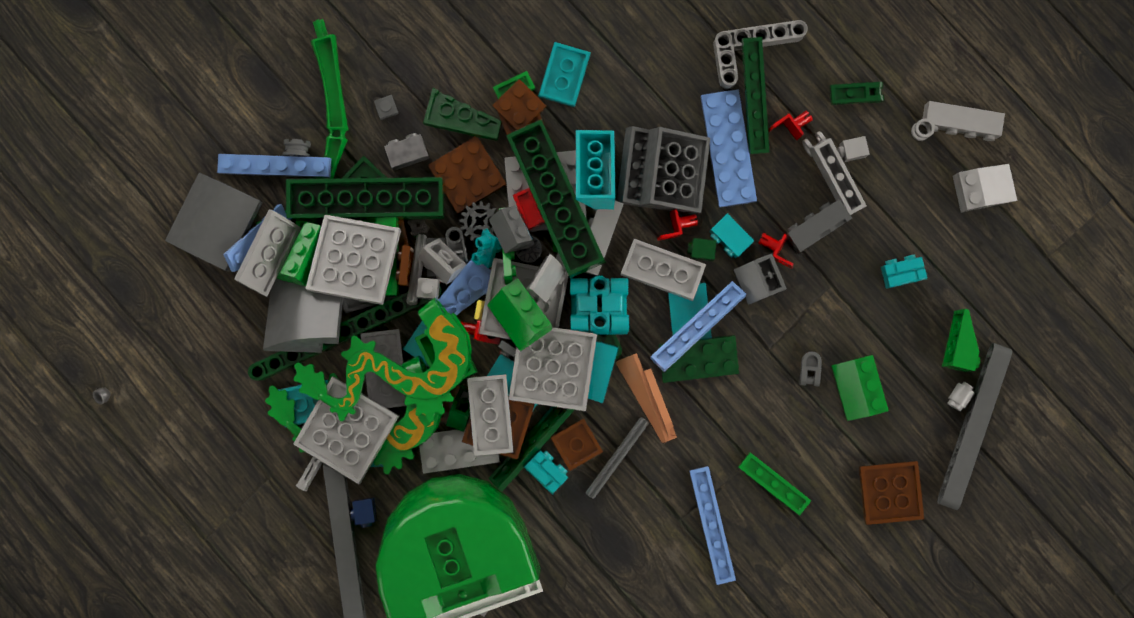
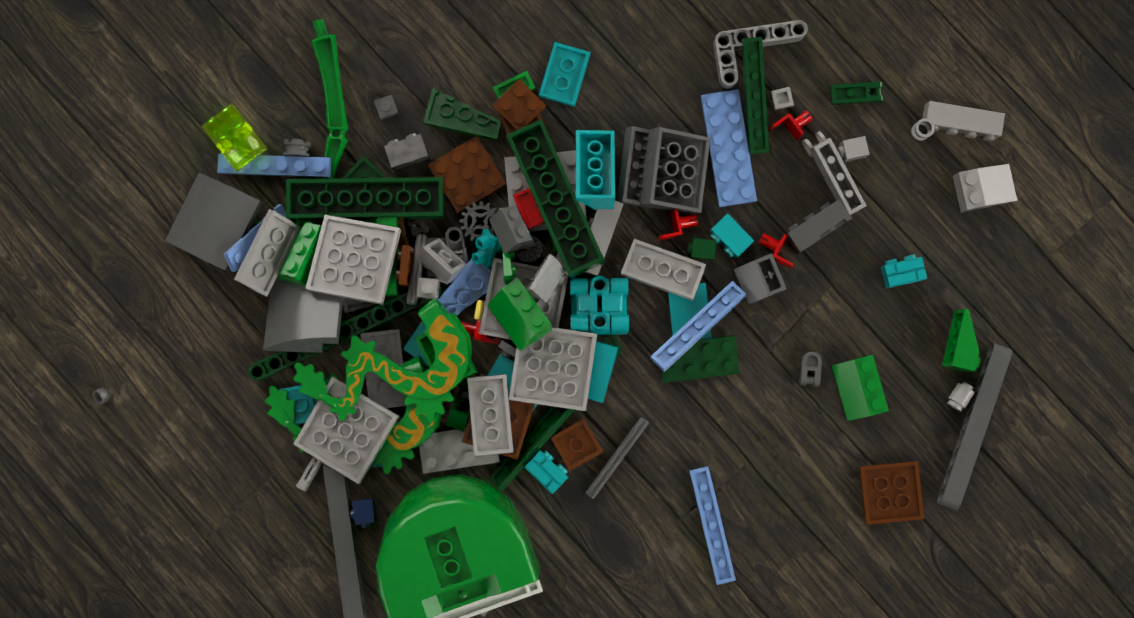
(234, 137): none -> clear neon green slope
(648, 395): nougat wedge -> none
(774, 483): green plate -> none
(782, 98): none -> light grey plate

